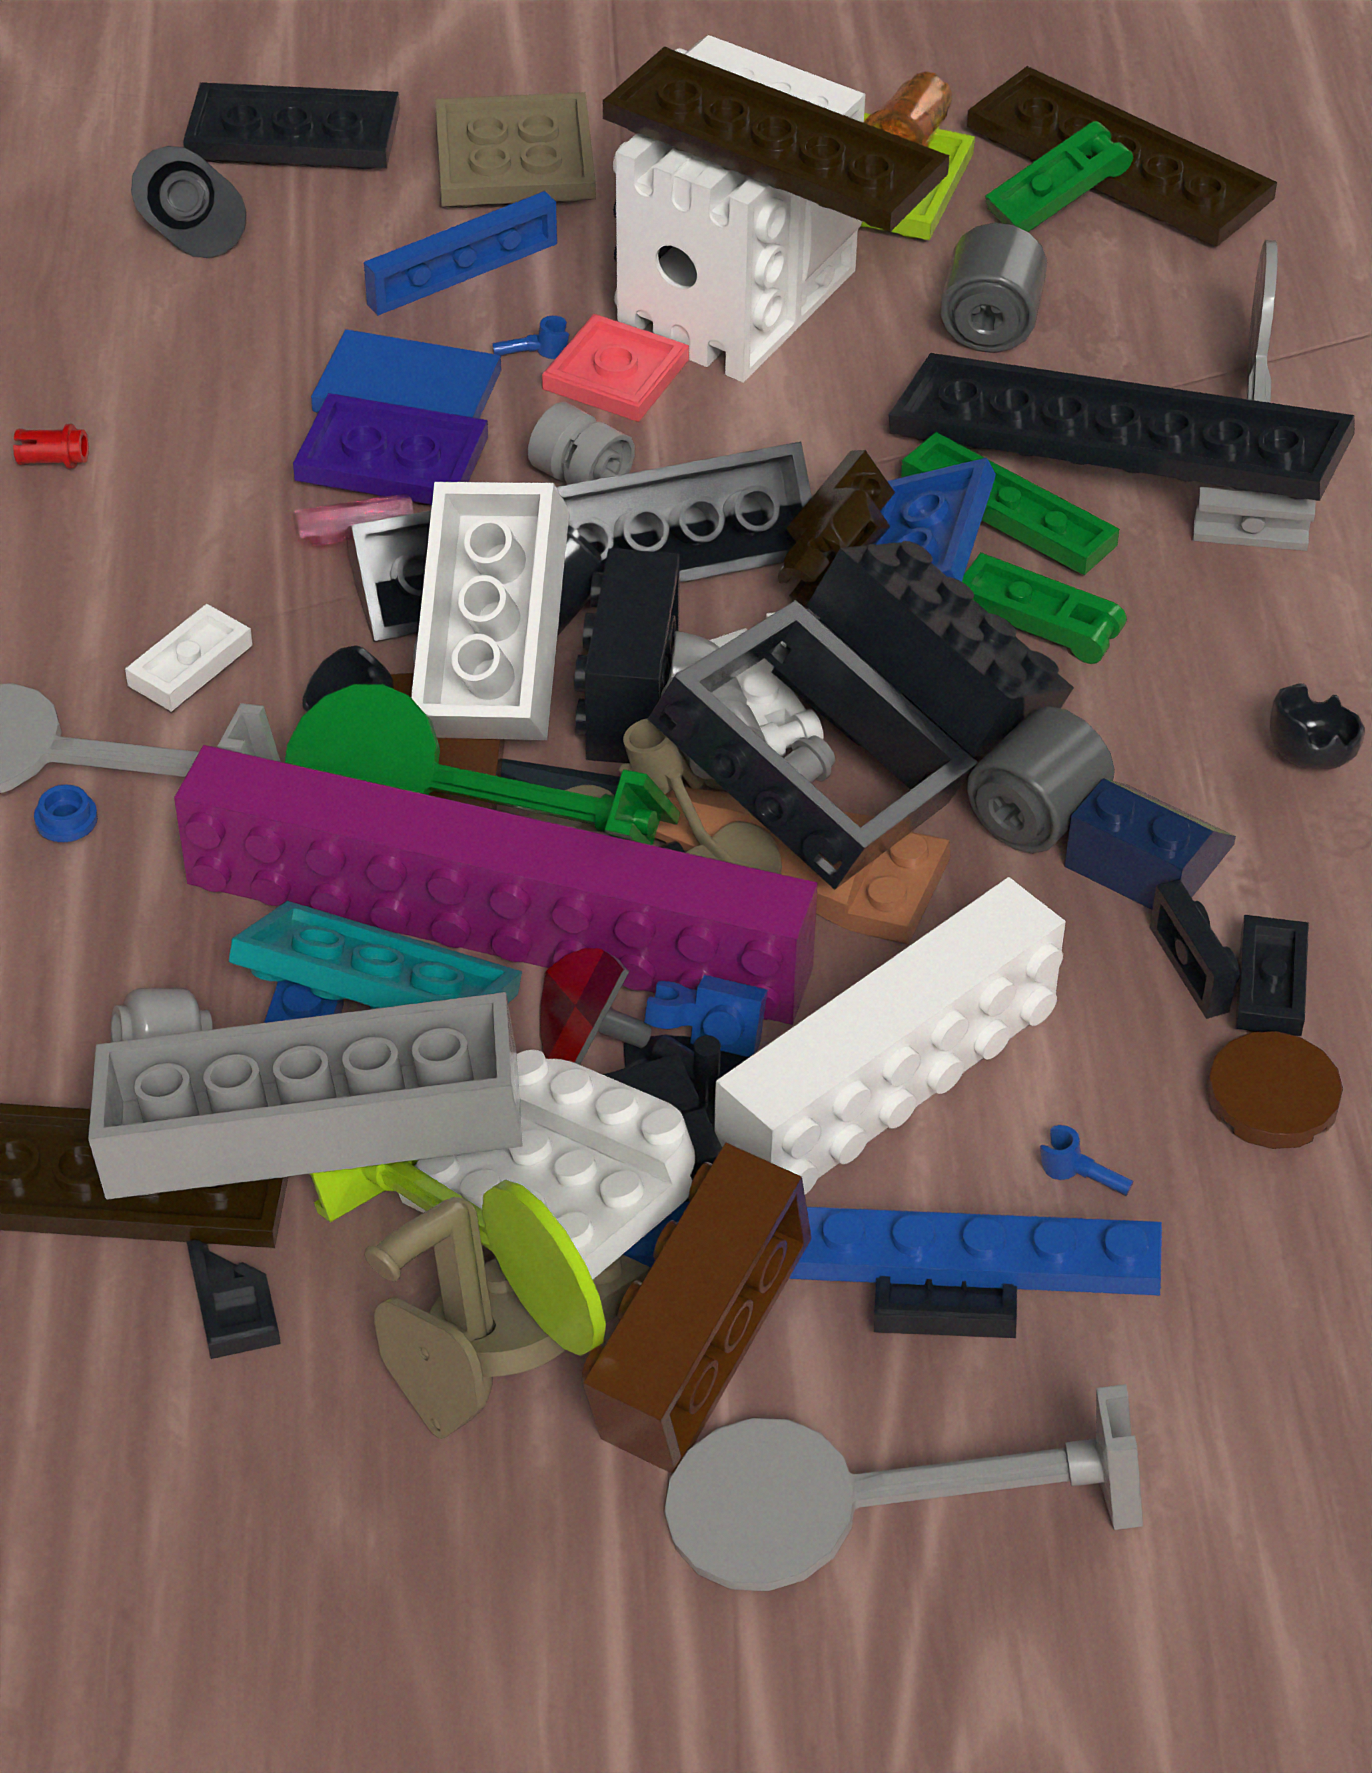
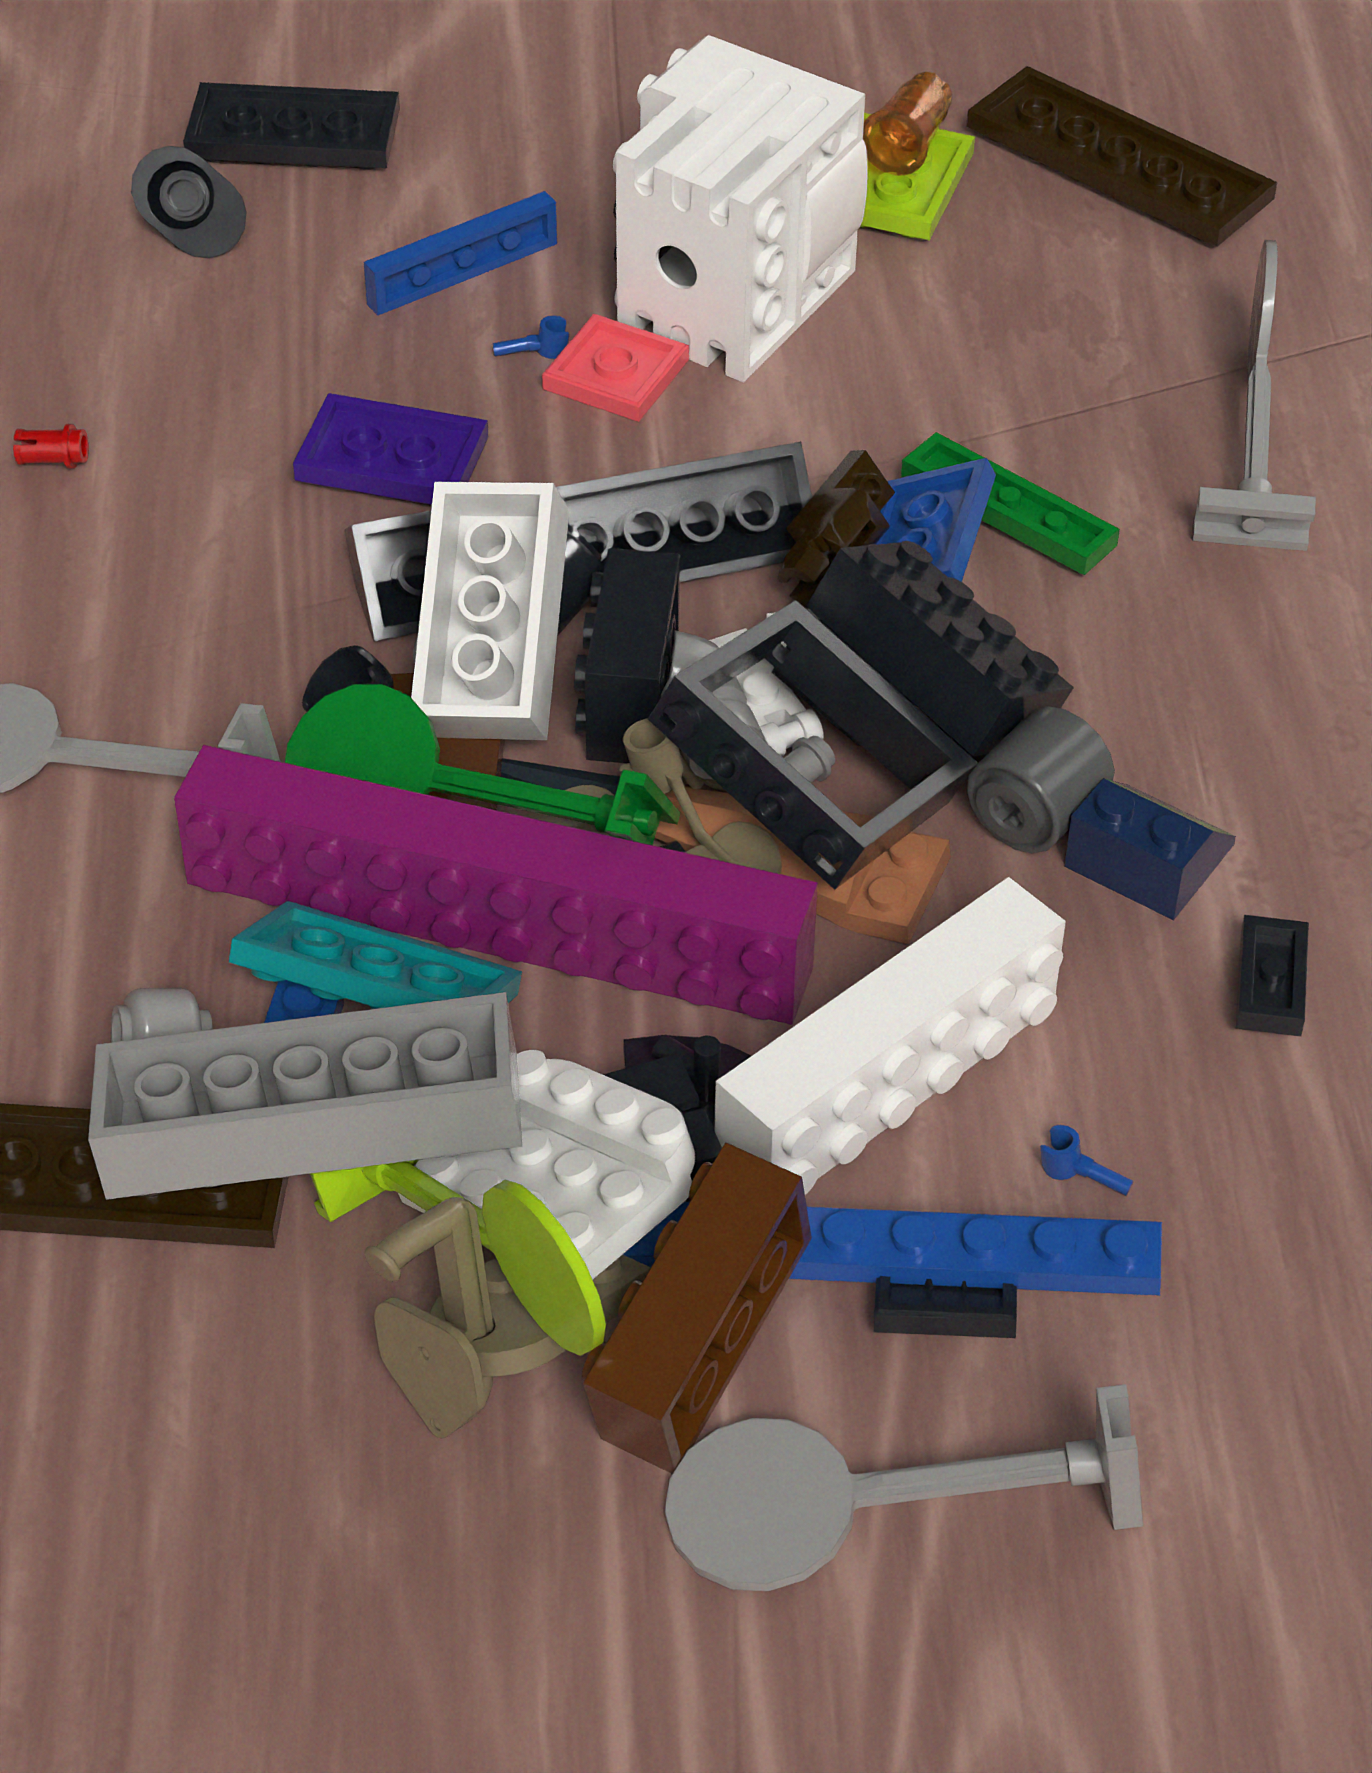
(65, 814): blue plate -> none
(188, 657): white plate -> none
(232, 1303): black tile -> none
(328, 522): clear pink plate -> none
(409, 374): blue tile -> none
(514, 148): dark tan plate -> none
(577, 447): light grey wheel -> none
(579, 1003): shield -> none
(716, 1009): blue plate -> none
(776, 138): dark brown plate -> none
(994, 287): dark grey piece -> none
(1046, 607): green plate -> none
(1059, 177): green plate -> none
(1125, 425): black plate -> none
(1194, 949): black plate -> none
(1274, 1089): reddish brown tile -> none
(1312, 731): black hair -> none

